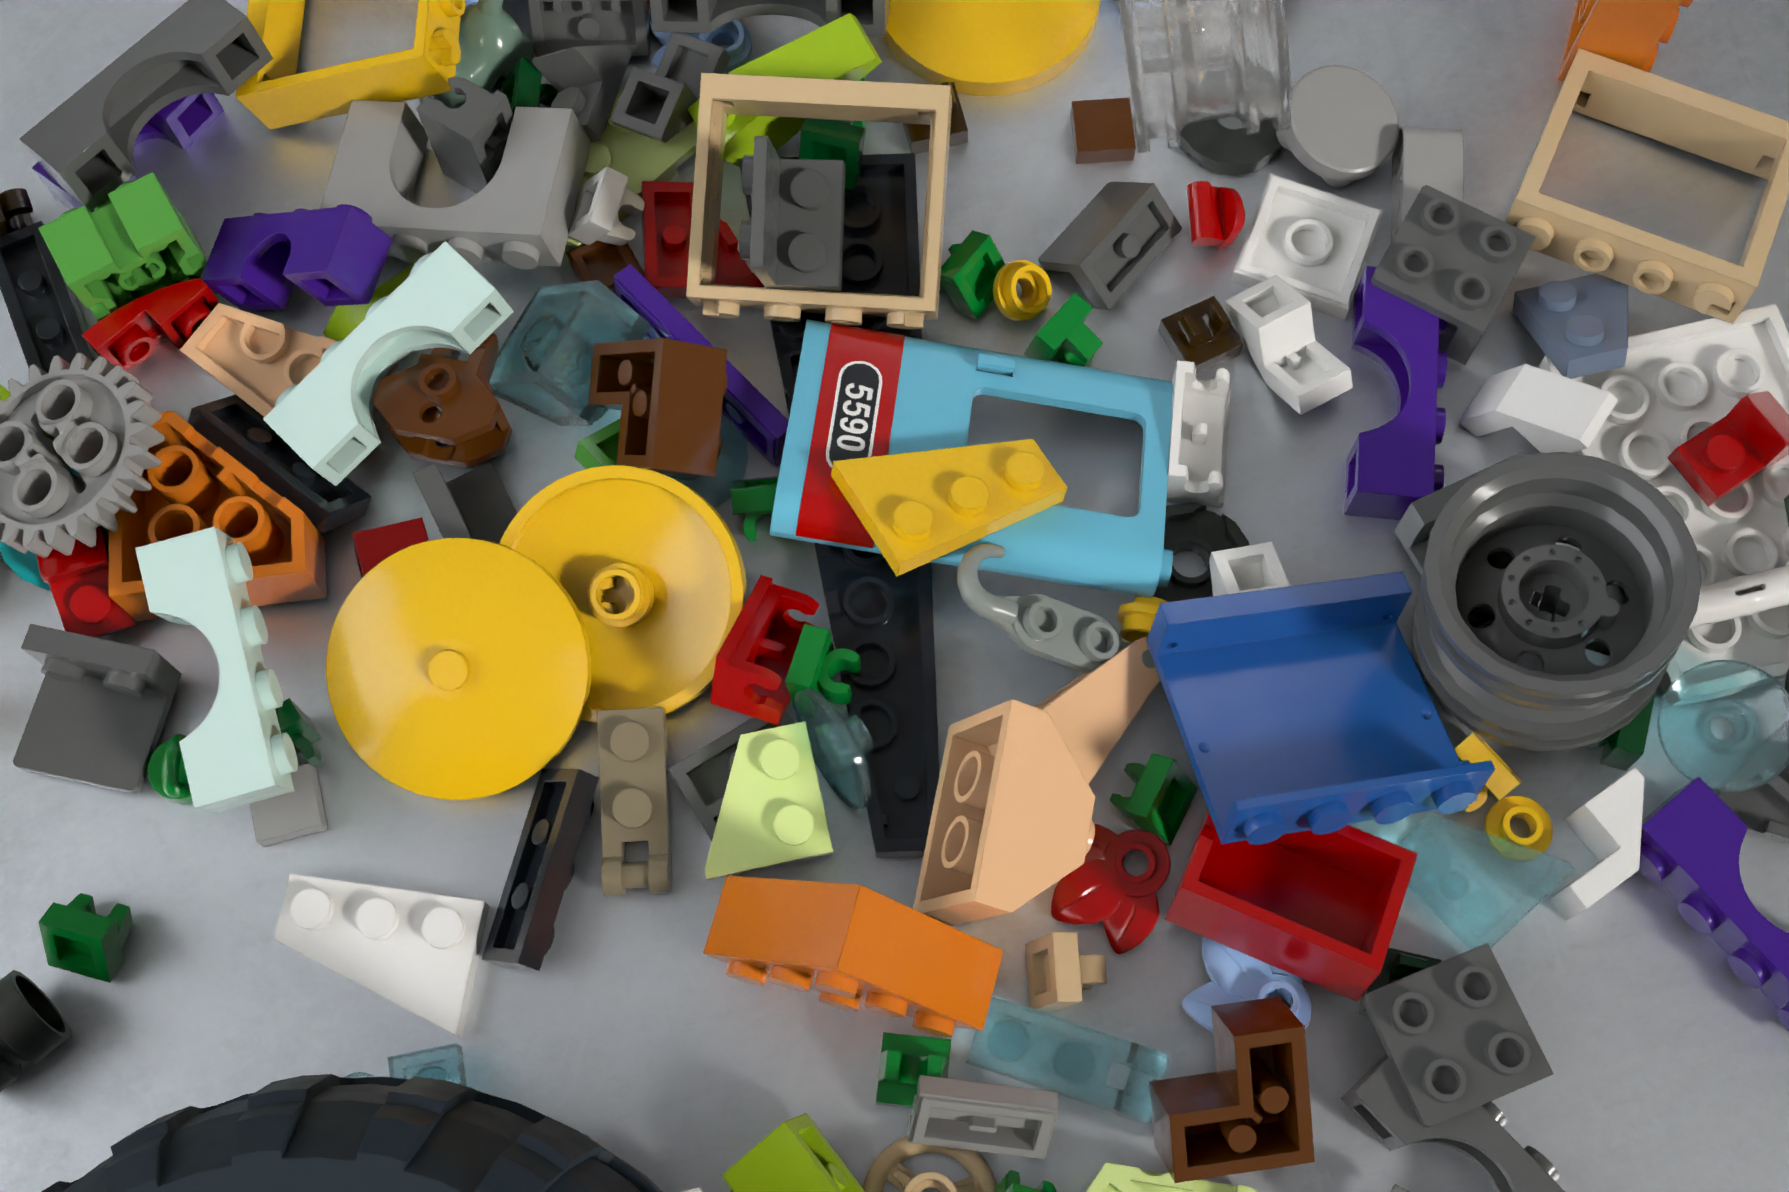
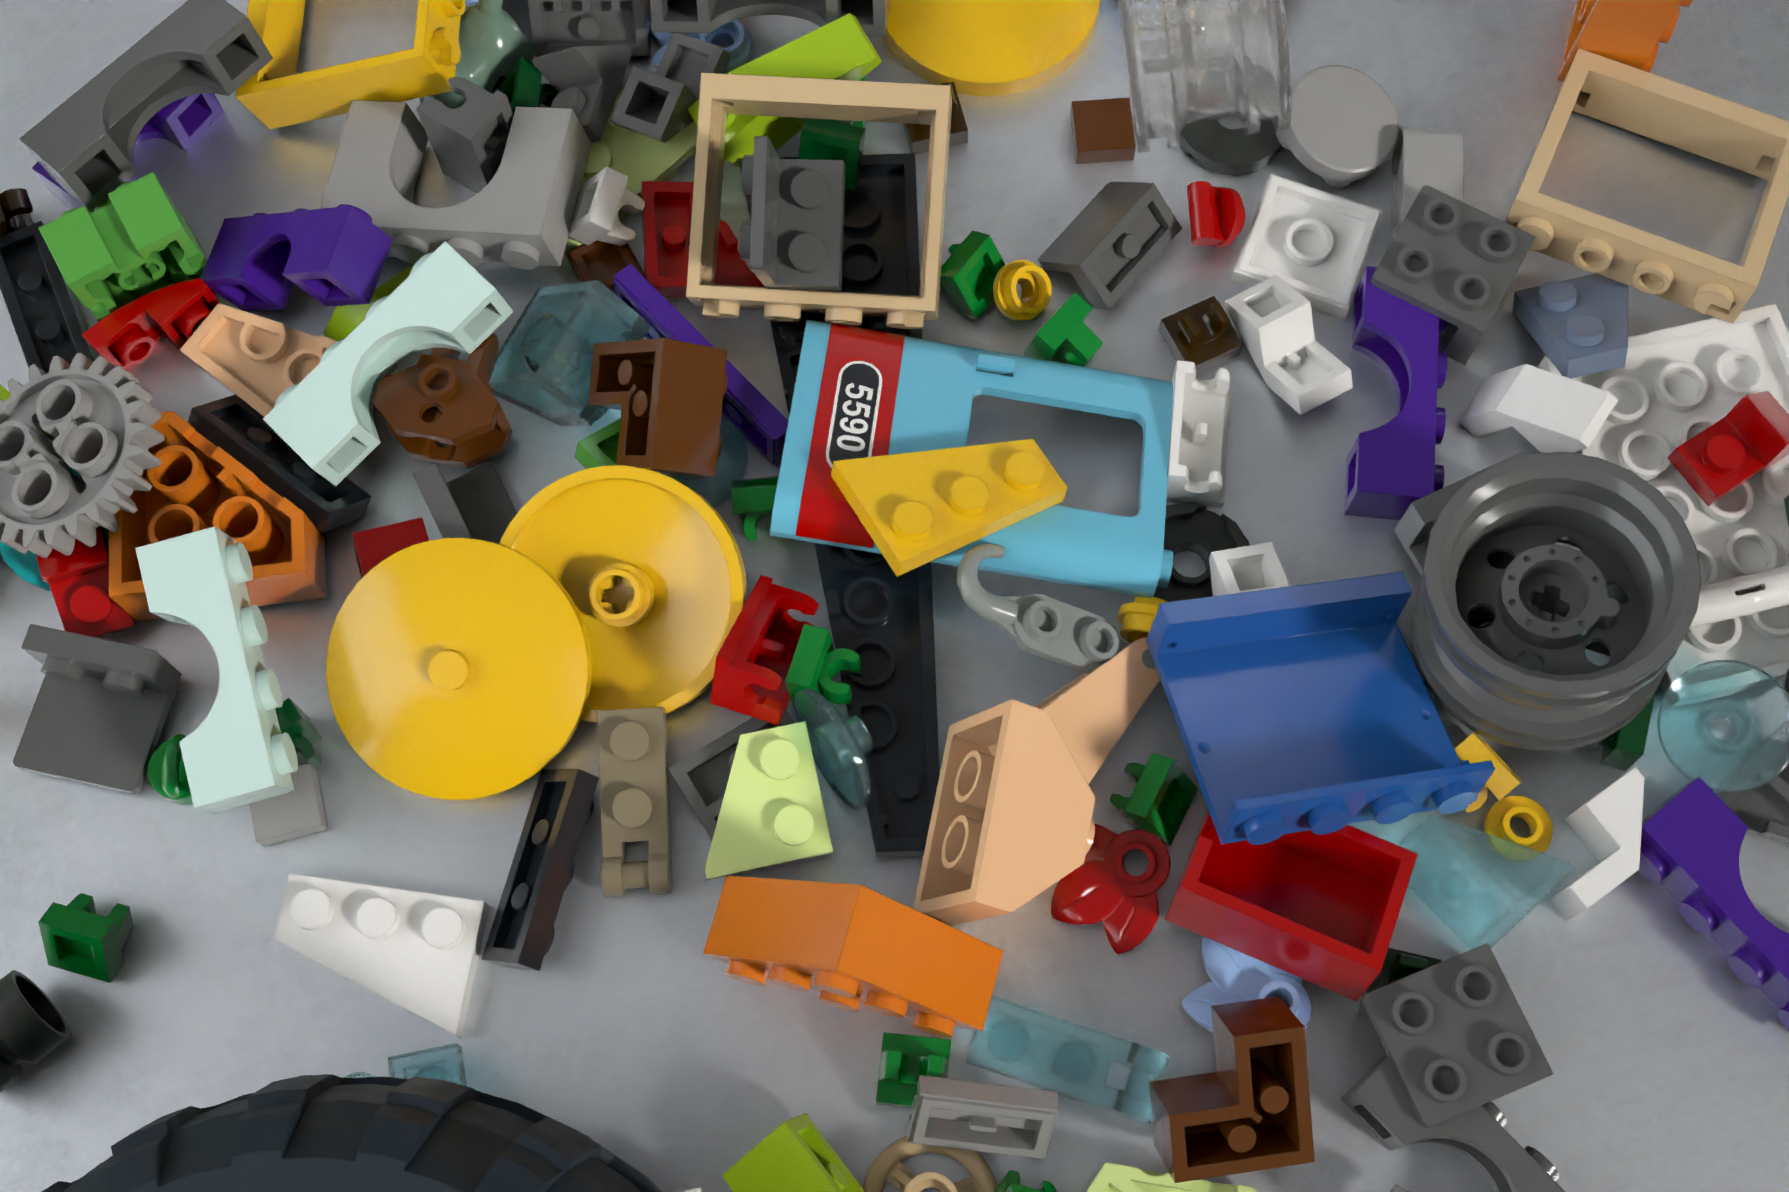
(1059, 972): tan tile -> none

